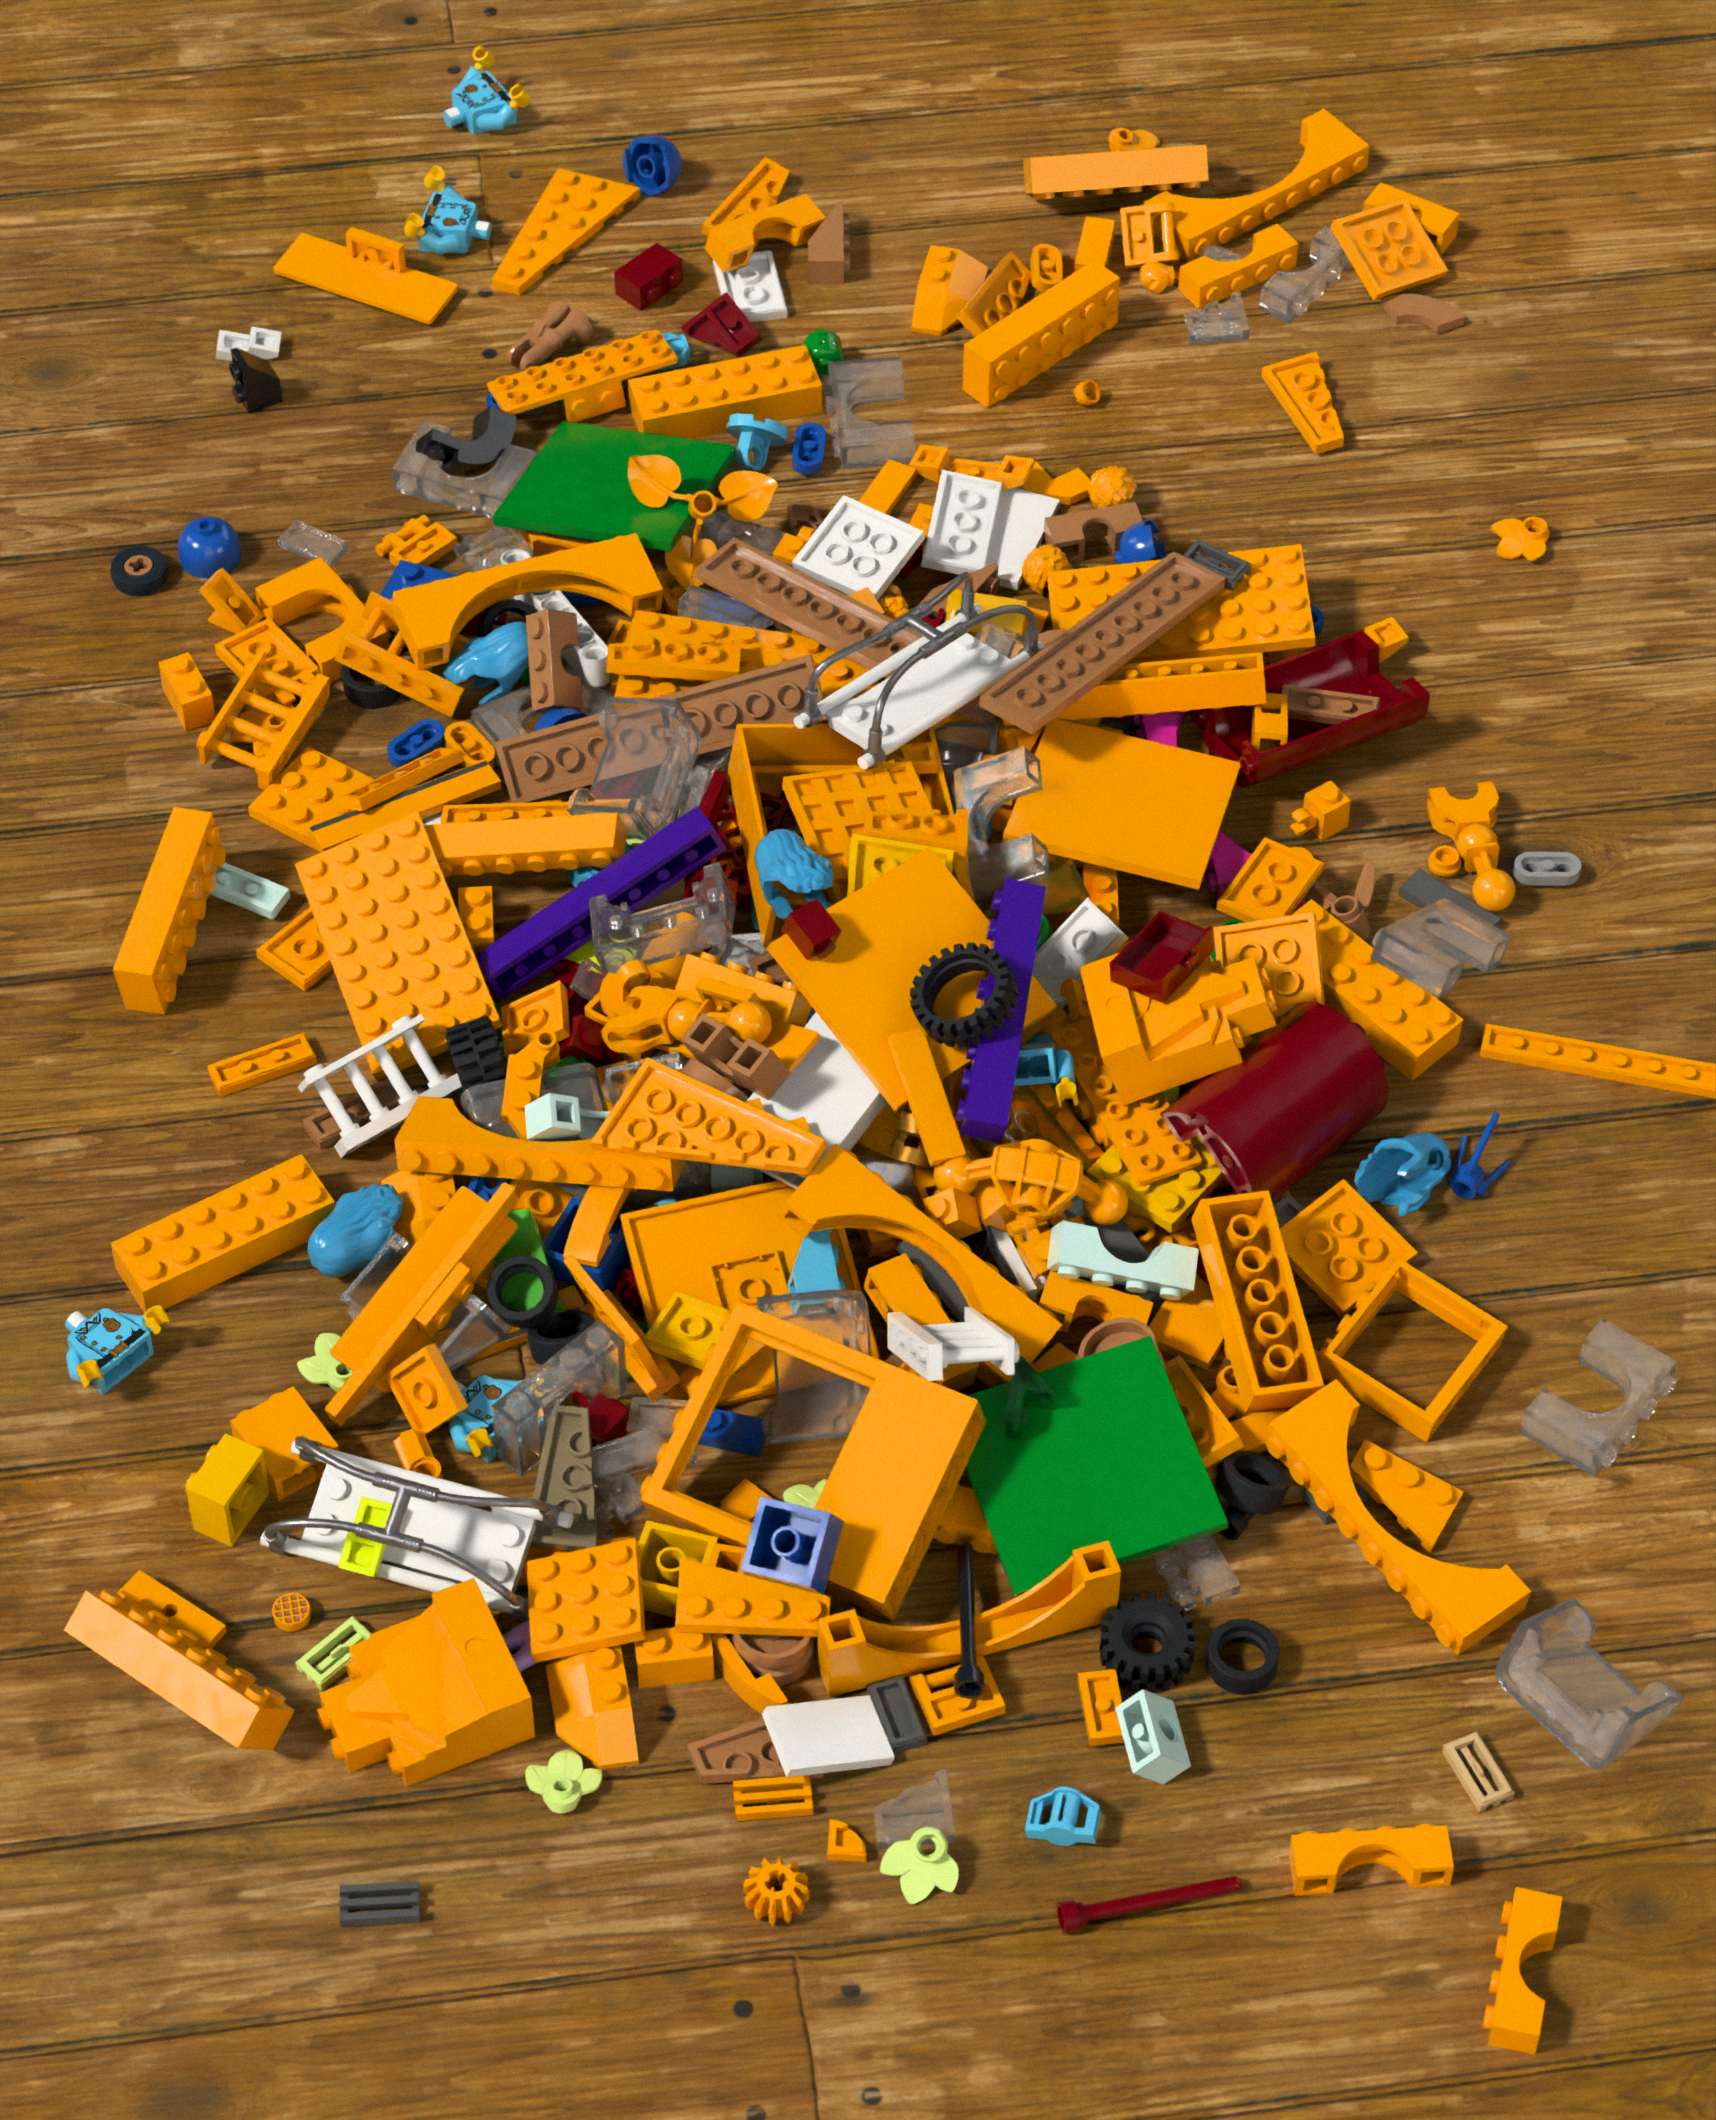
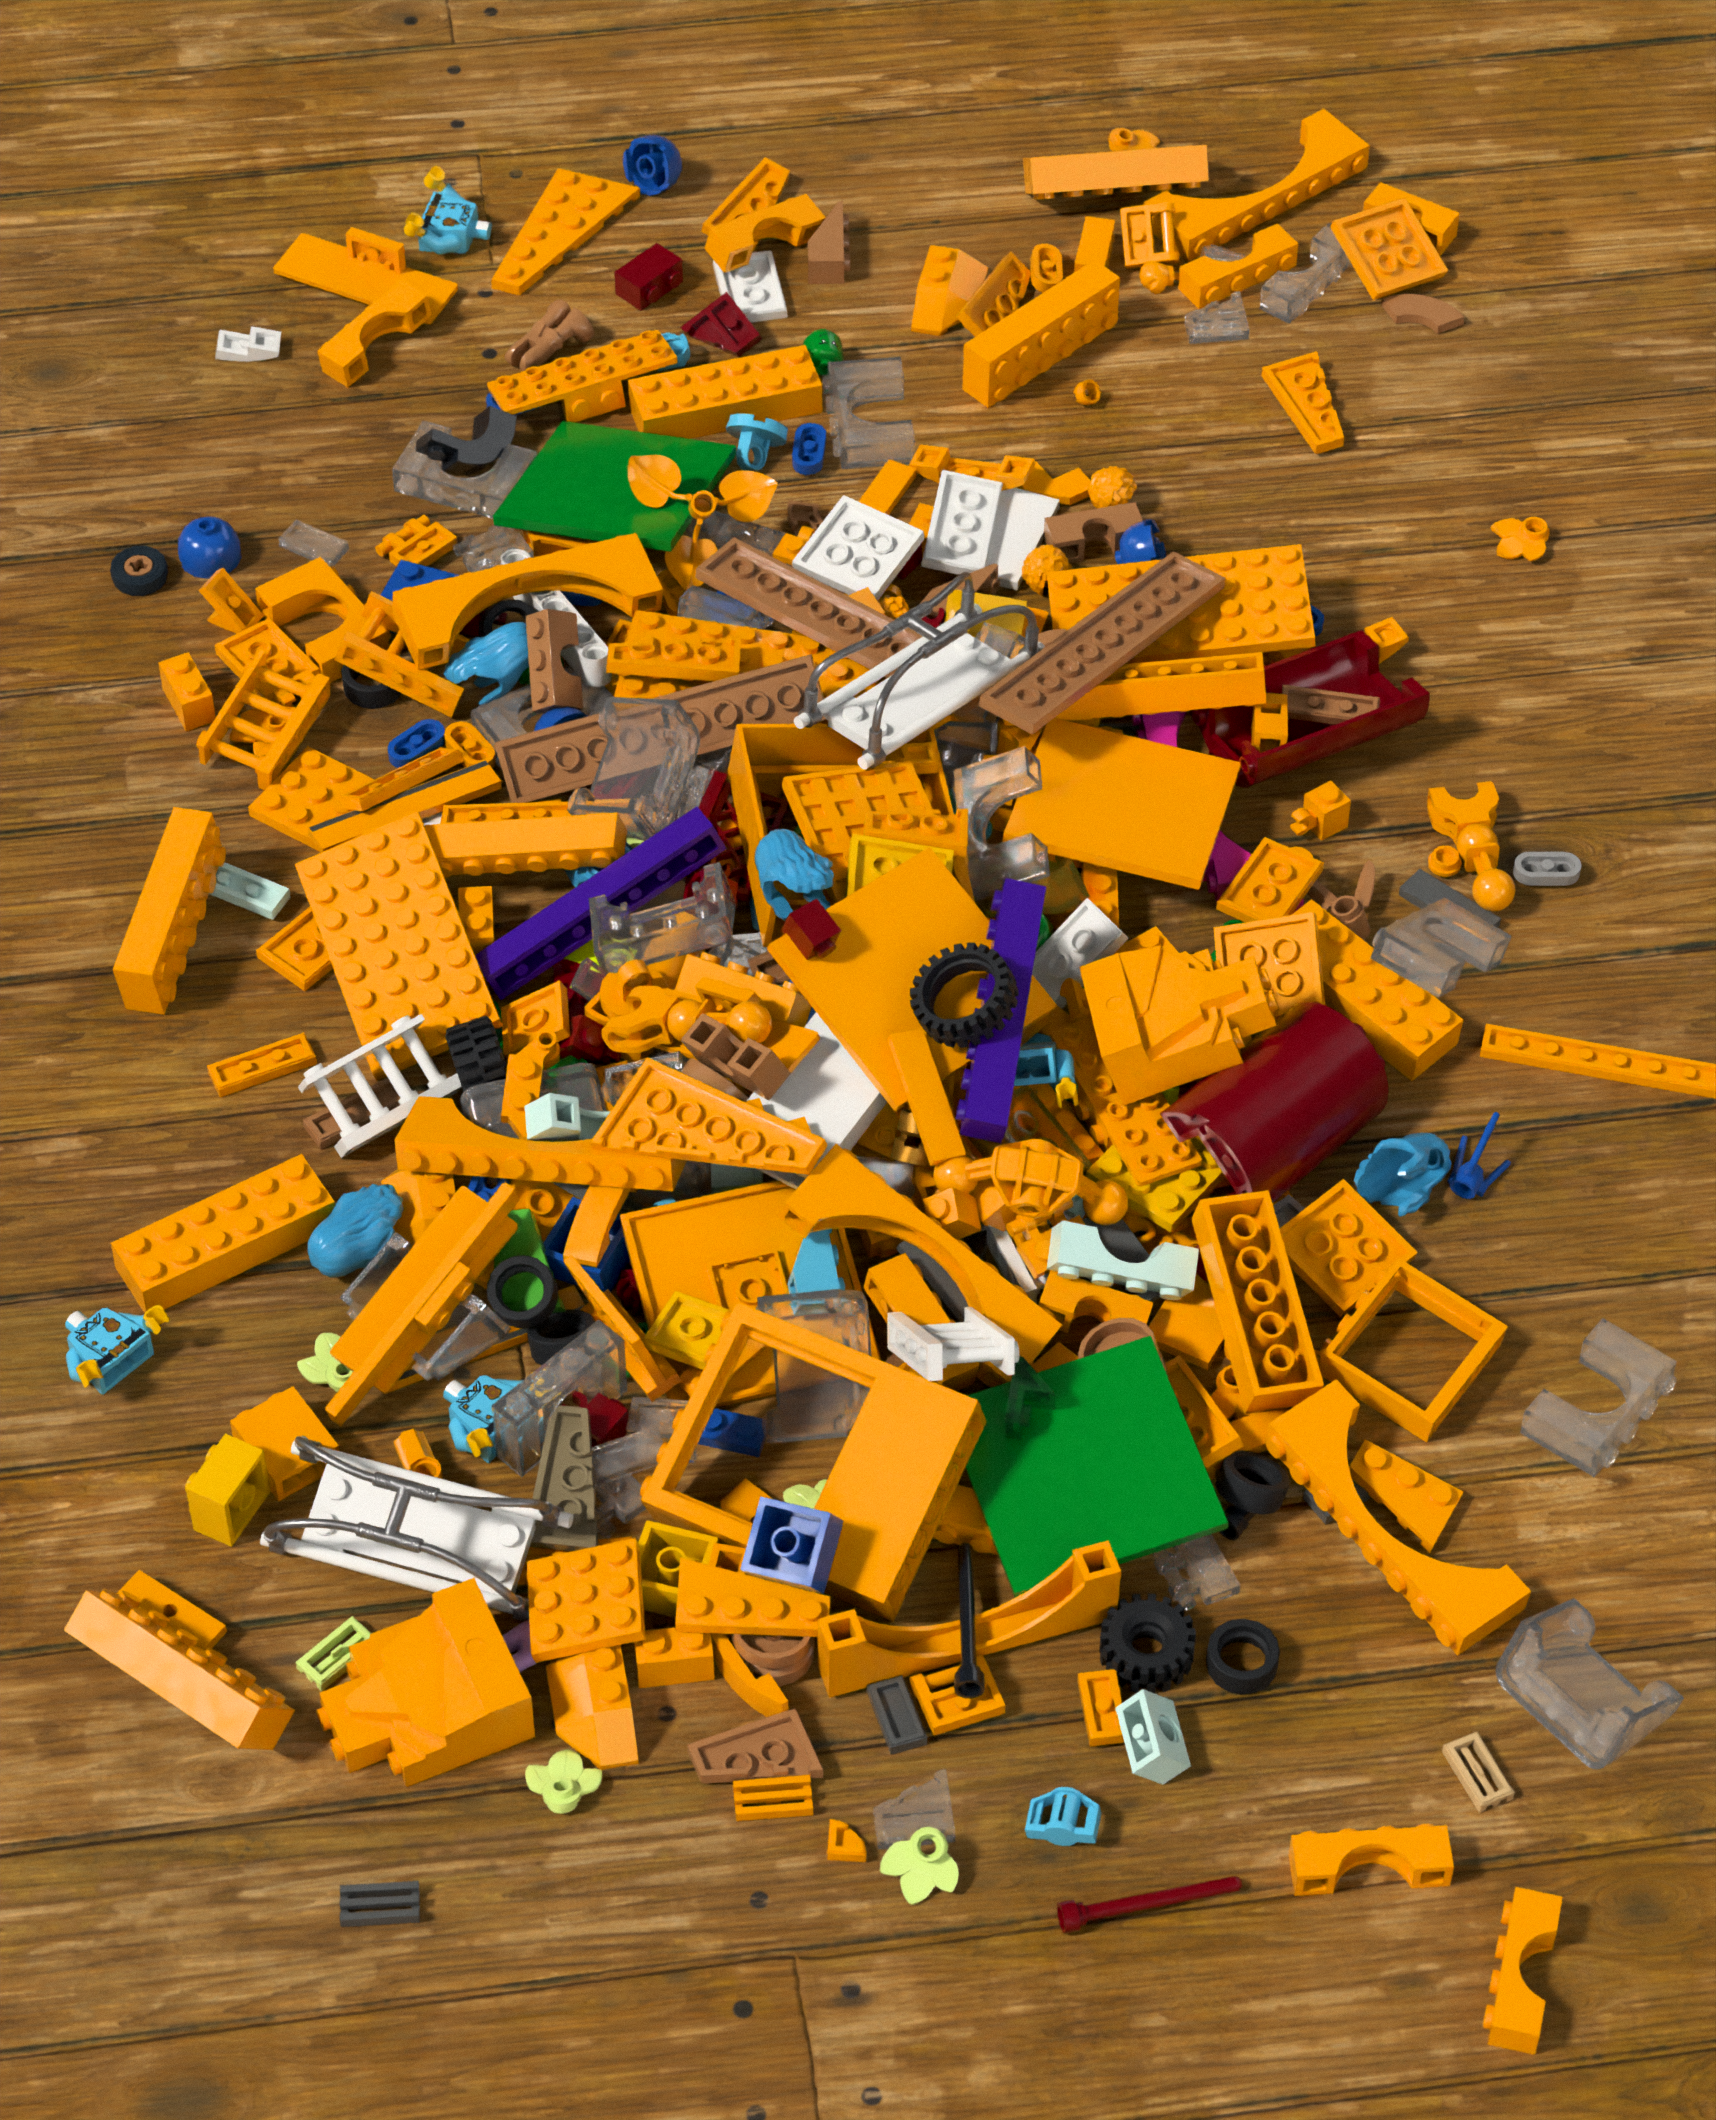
(255, 381): black slope -> none
(291, 1612): light orange tile -> none
(363, 1554): neon yellow slope -> none
(397, 310): none -> light orange arch
(426, 1390): light orange tile -> none
(482, 101): medium azure torso -> none
(770, 1877): light orange gear -> none
(828, 1736): white tile -> none
(1161, 956): dark red container -> none
(1214, 562): dark grey tile -> none

